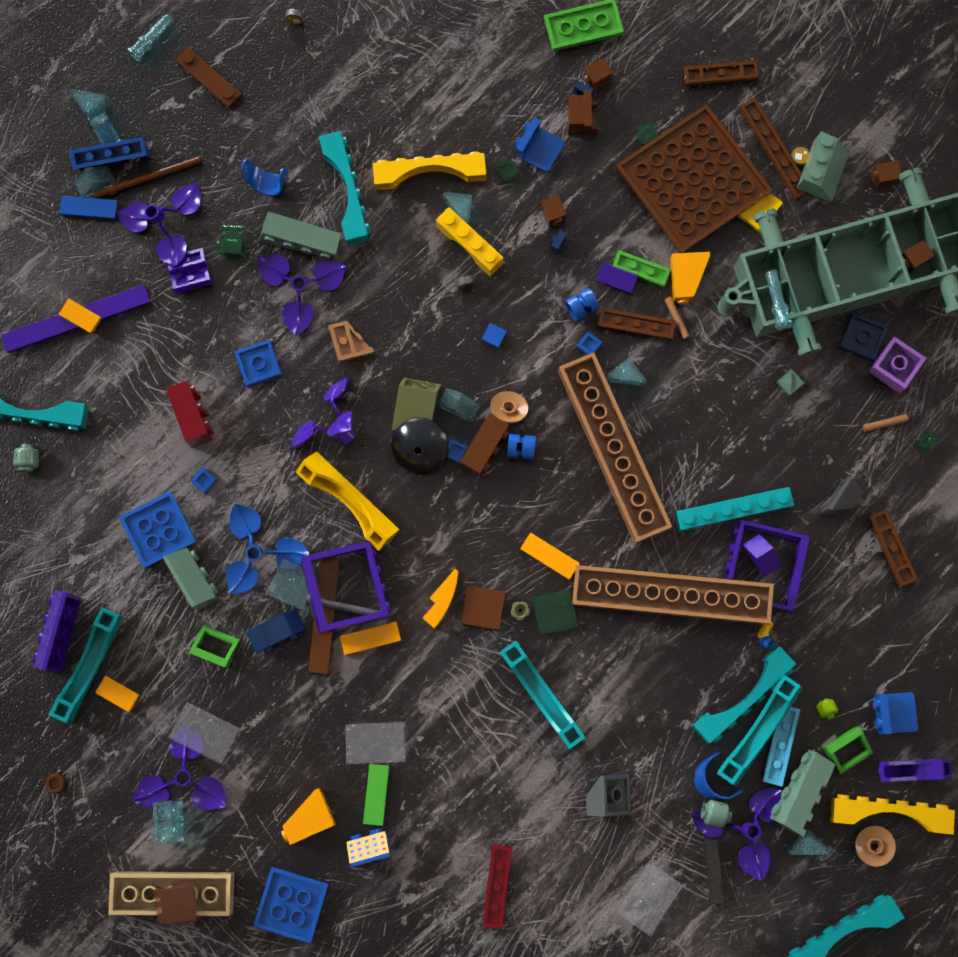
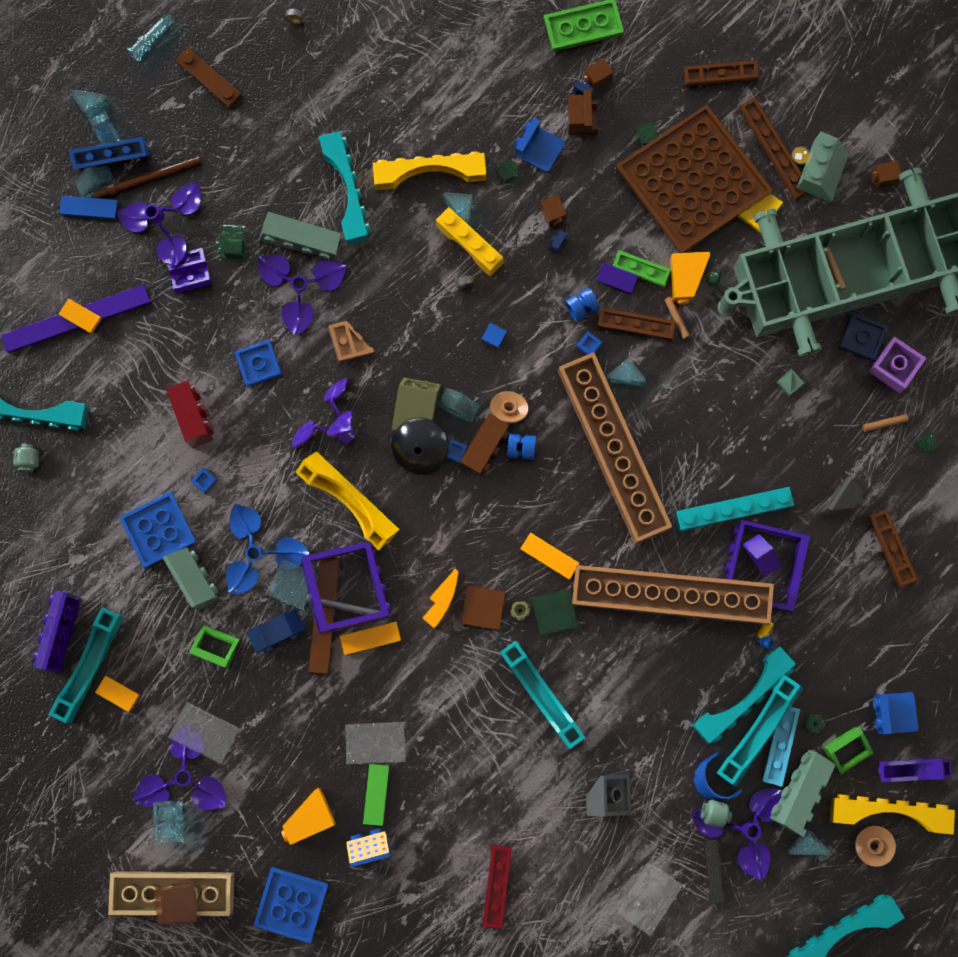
(55, 783): reddish brown tile -> none
(263, 181): blue piece -> none
(713, 278): none -> clear green plate
(779, 308): clear light blue pin -> none
(810, 723): none -> clear green plate
(827, 709): lime piece -> none
(834, 269): none -> medium nougat piece
(917, 256): reddish brown brick -> none

